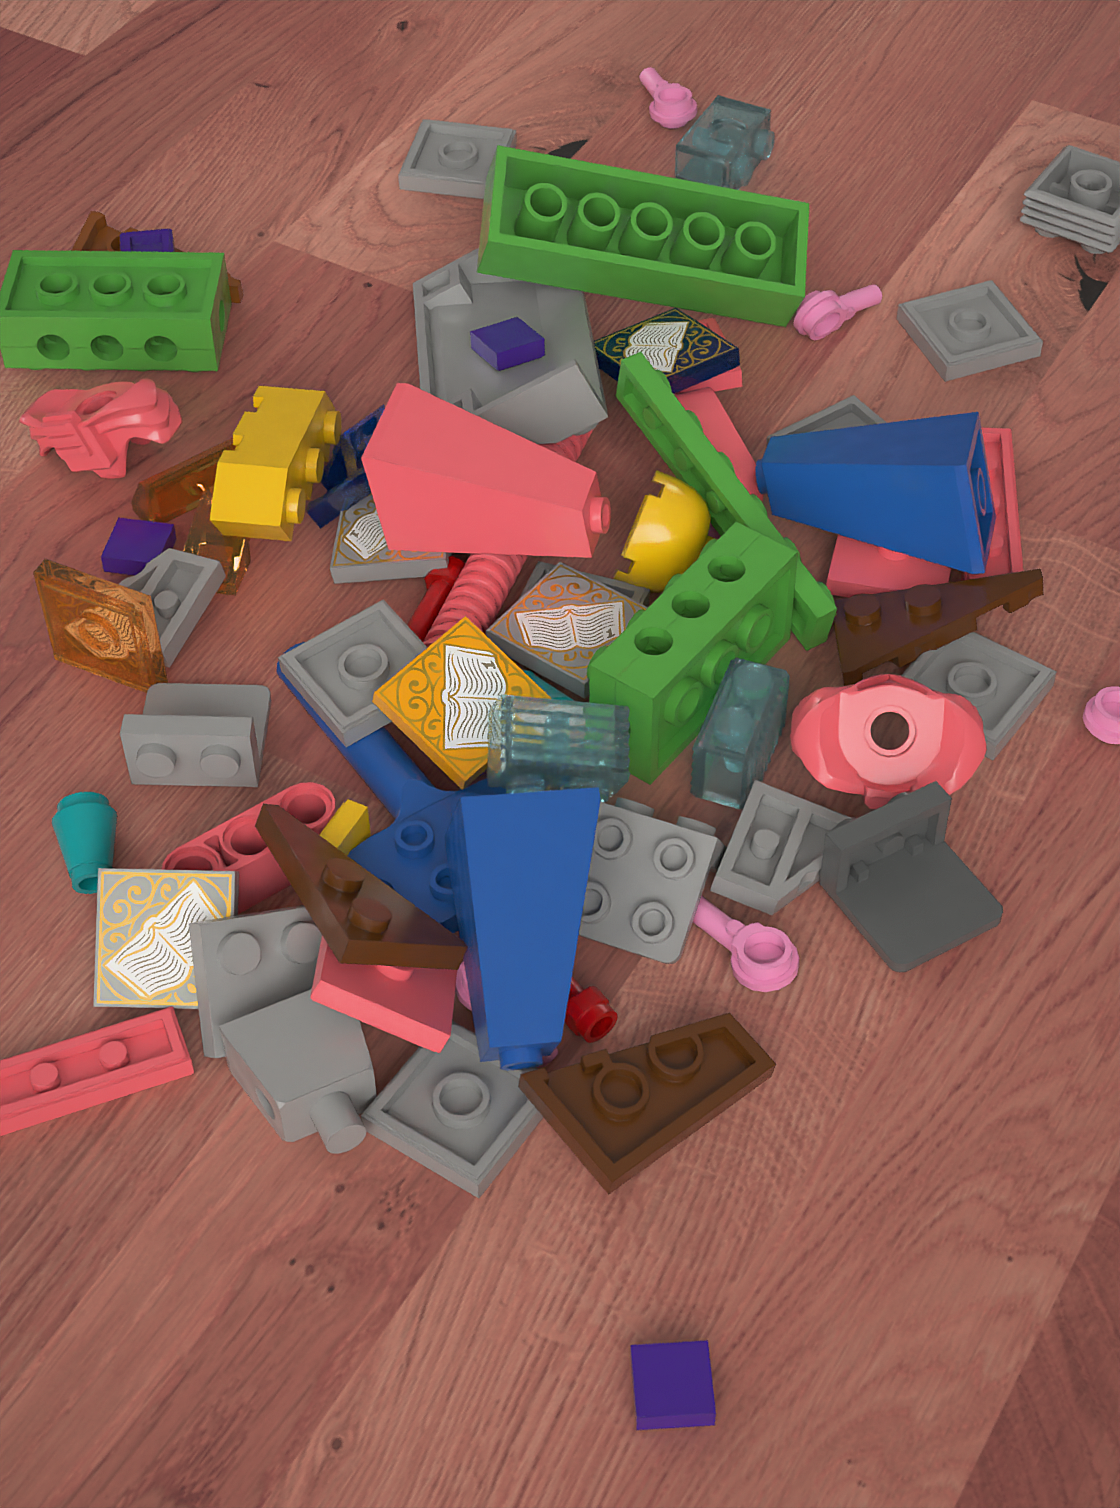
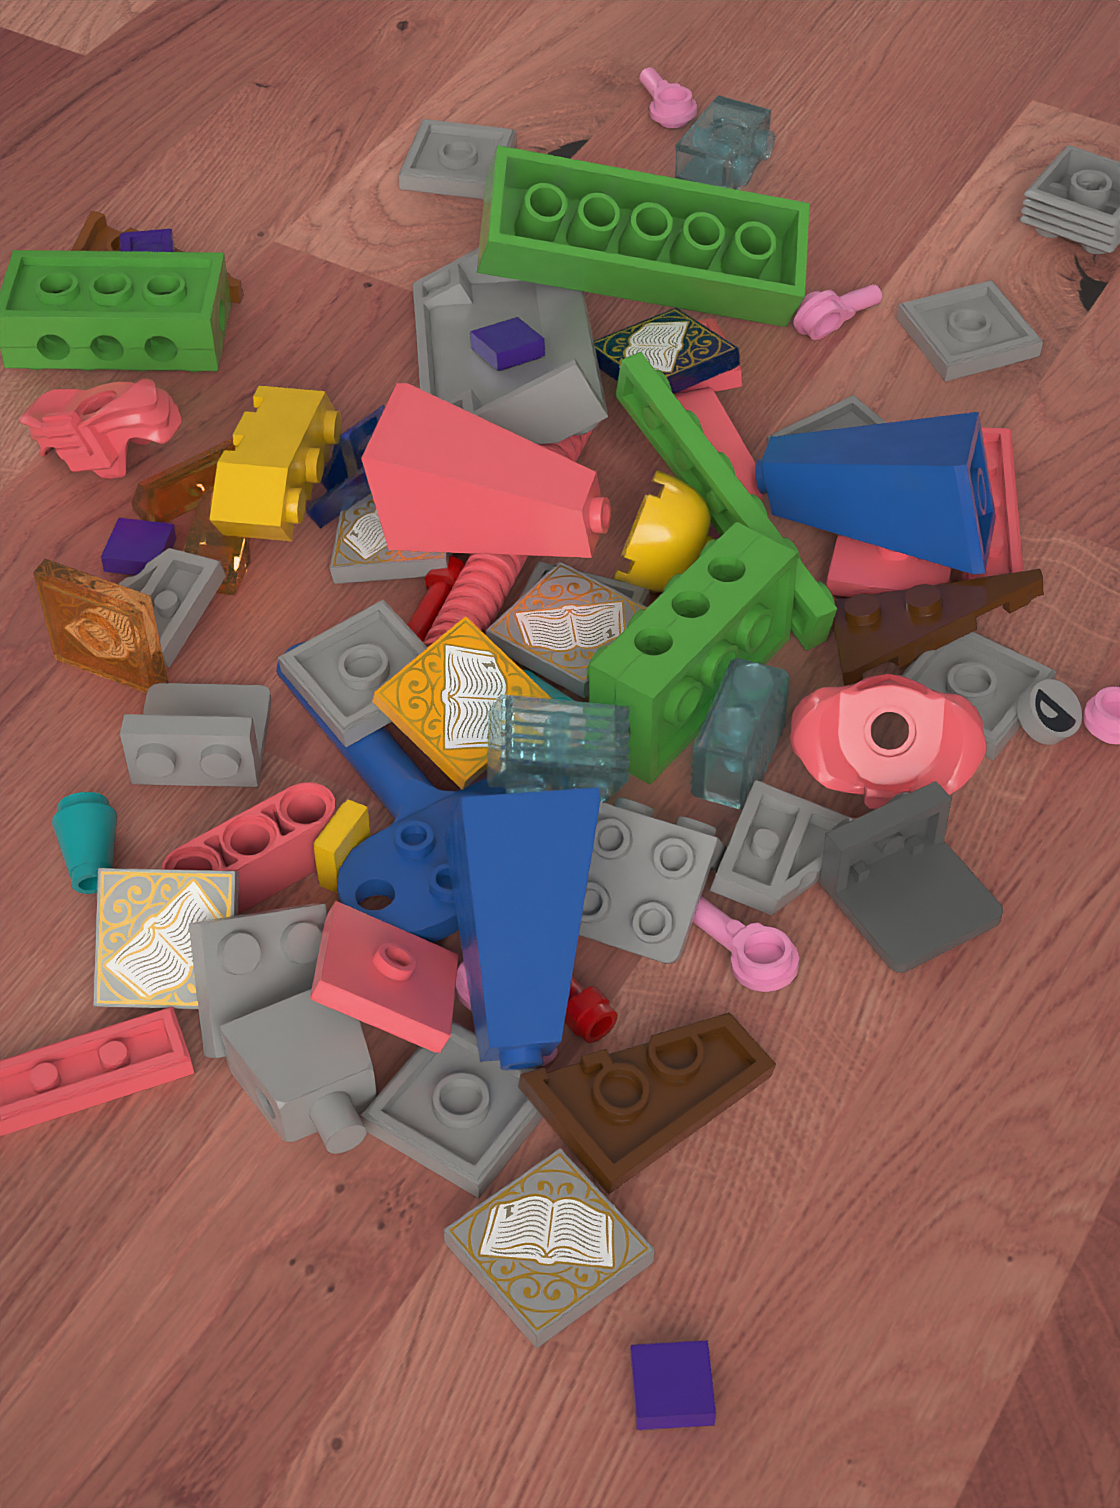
(350, 906): reddish brown wing -> none
(548, 1247): none -> tile
(1049, 711): none -> light grey tile

